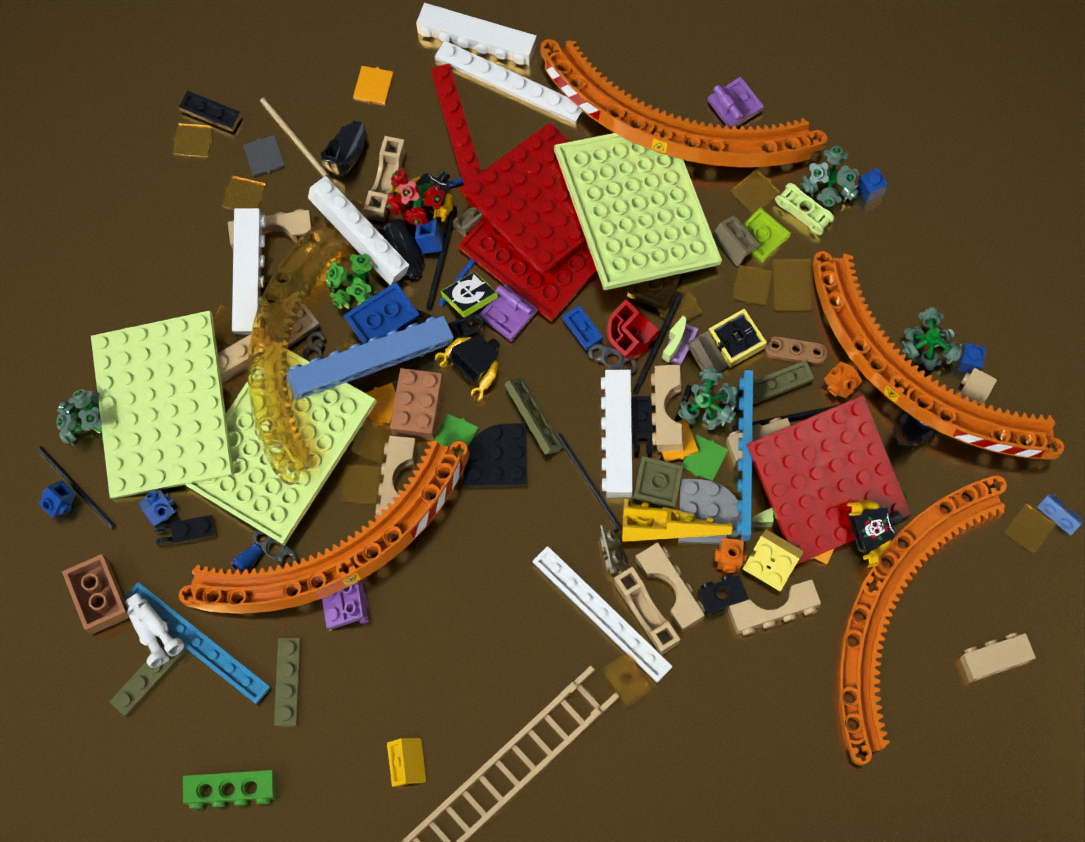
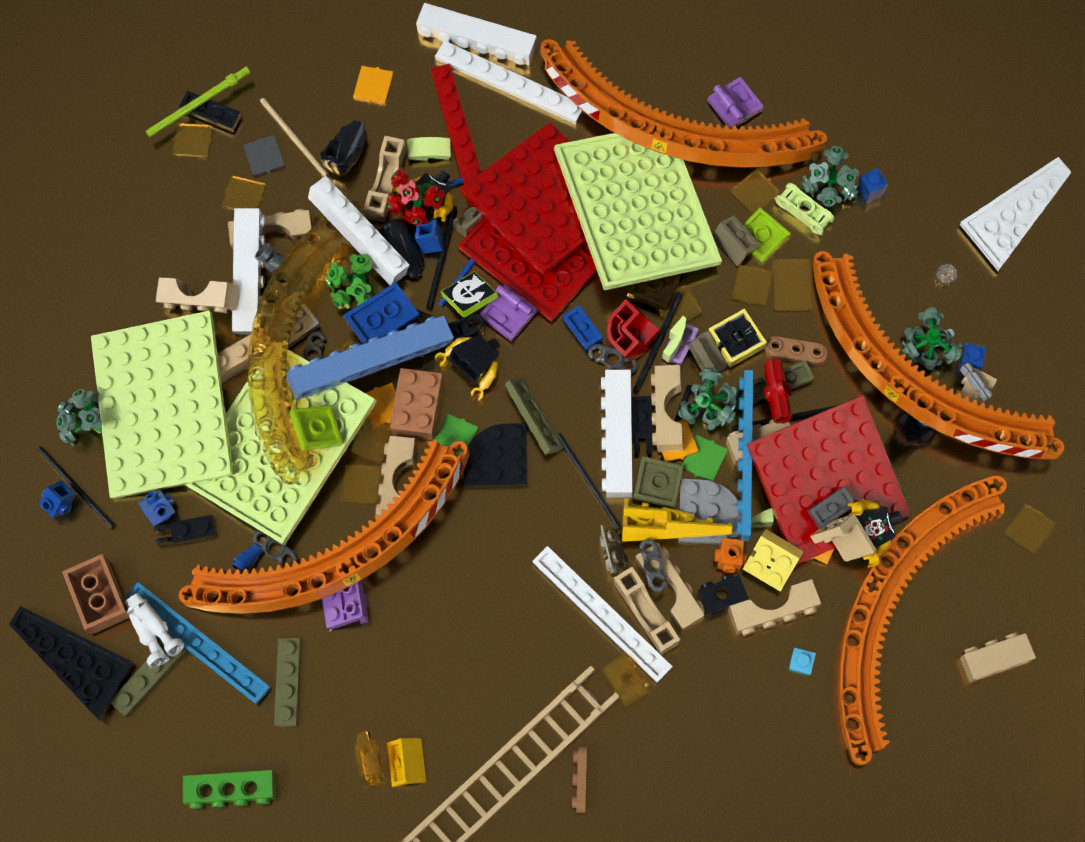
(82, 665): none -> black wing
(216, 296): none -> tan arch
(231, 81): none -> lime bar
(269, 257): none -> dark grey wheel
(316, 427): none -> lime tile
(368, 761): none -> clear yellow torso
(428, 147): none -> yellowish green slope
(579, 779): none -> medium nougat plate
(654, 555): none -> dark grey piece
(777, 391): none -> red piece
(802, 661): none -> medium azure plate
(830, 507): none -> dark grey plate
(842, 380): orange brick -> none
(847, 537): none -> tan bracket
(947, 268): none -> clear plate
(976, 381): none -> light grey axle
(1007, 219): none -> white wing
(1053, 508): medium blue hinge -> none

